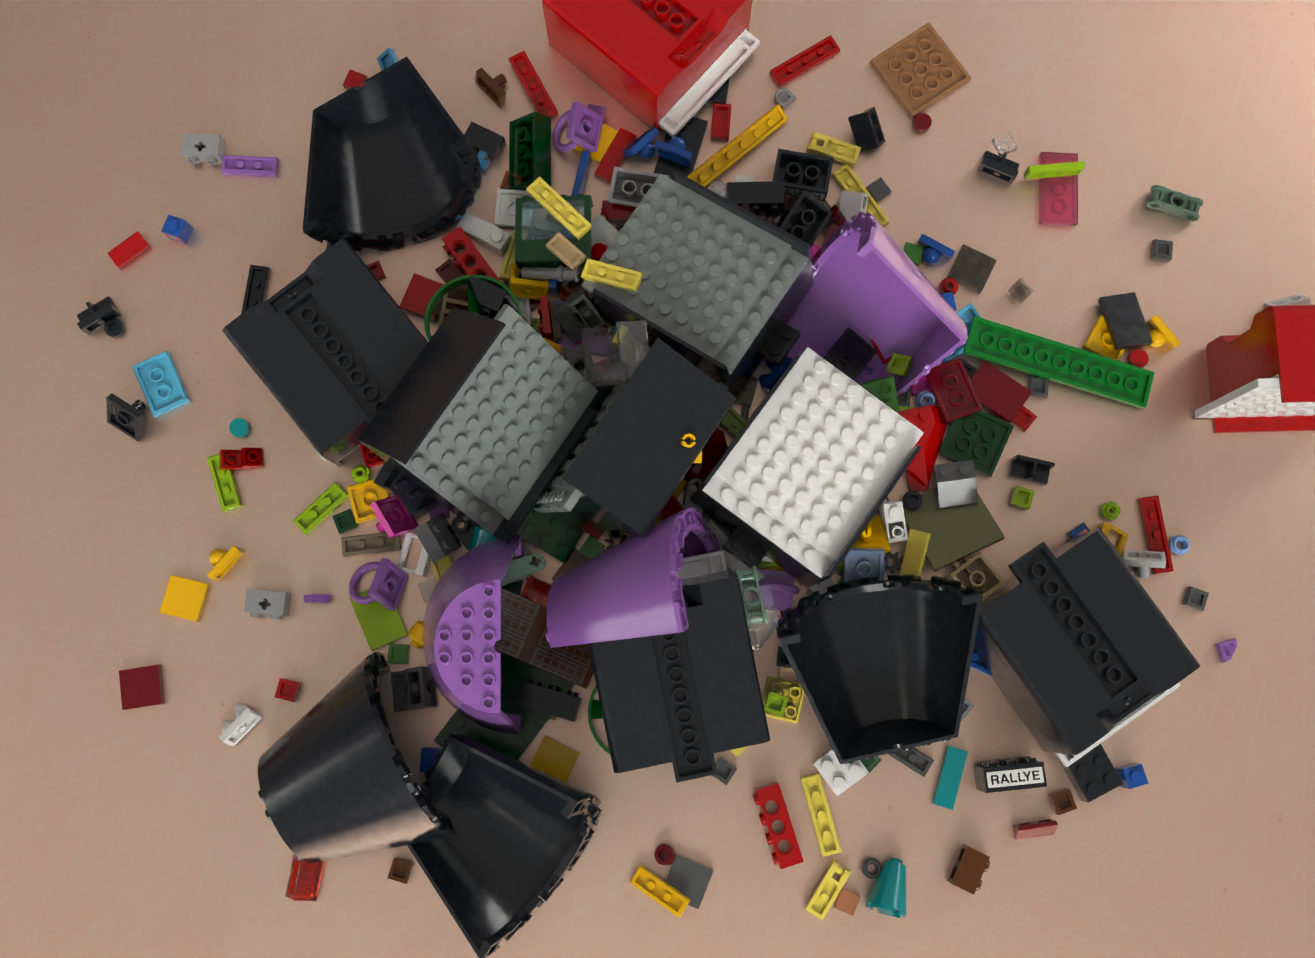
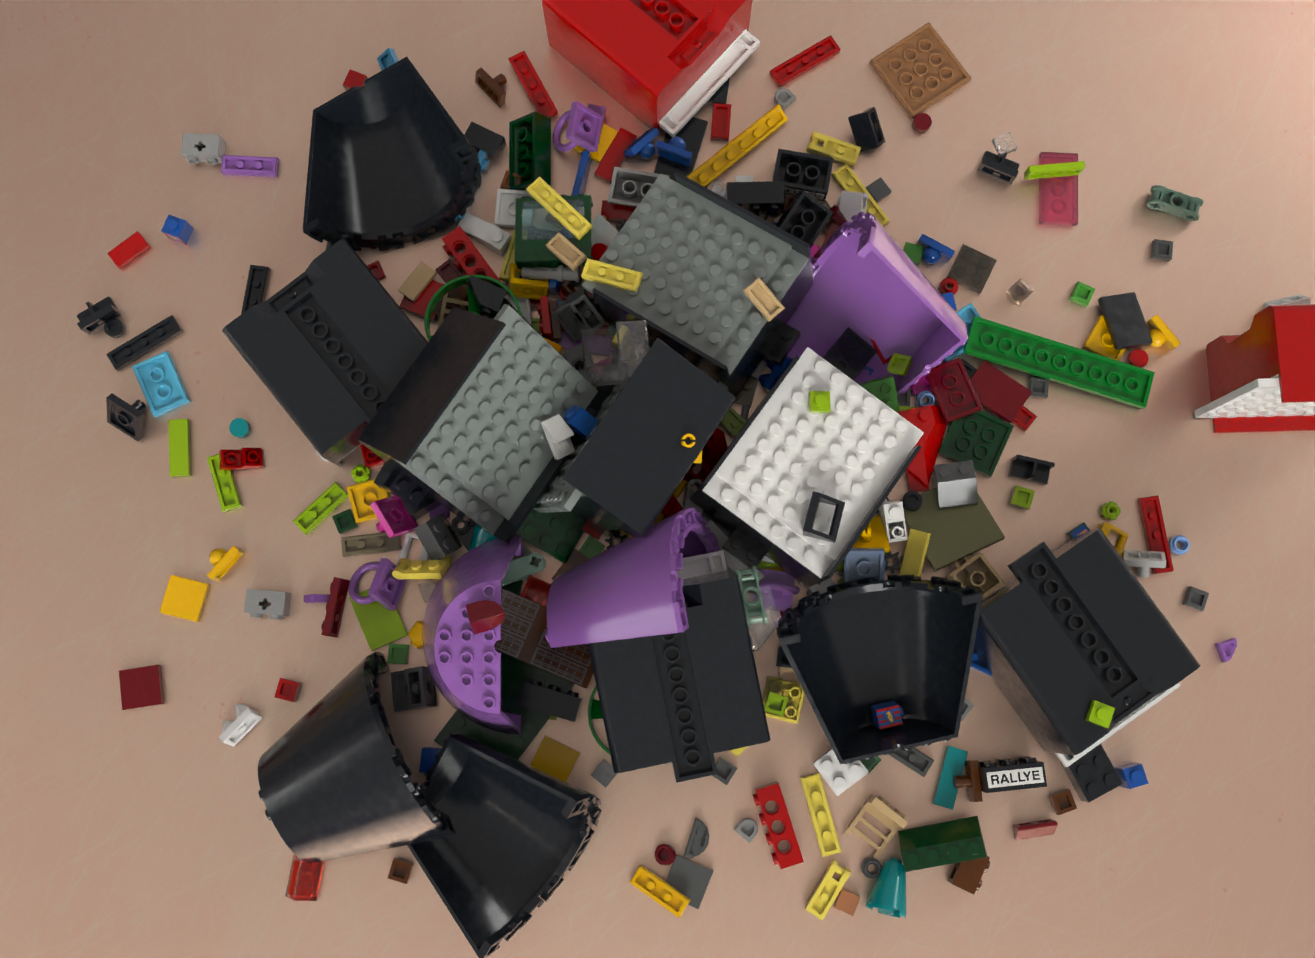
(144, 343): none -> black tile
(179, 447): none -> lime tile
(335, 607): none -> dark red plate
(417, 281): none -> tan tile
(420, 569): none -> light yellow plate
(484, 615): none -> dark red brick
(558, 436): none -> white slope
(579, 420): none -> blue brick
(604, 773): none -> flat silver tile
(697, 840): none -> dark grey tile
(747, 828): none -> light grey tile
(763, 299): none -> tan tile
(811, 516): none -> black tile
(819, 401): none -> lime plate
(879, 809): none -> tan plate
(887, 714): none -> blue brick
(942, 844): none -> dark green slope
(970, 781): none -> reddish brown tile
(1082, 294): none -> bright green tile
(1100, 714): none -> lime plate

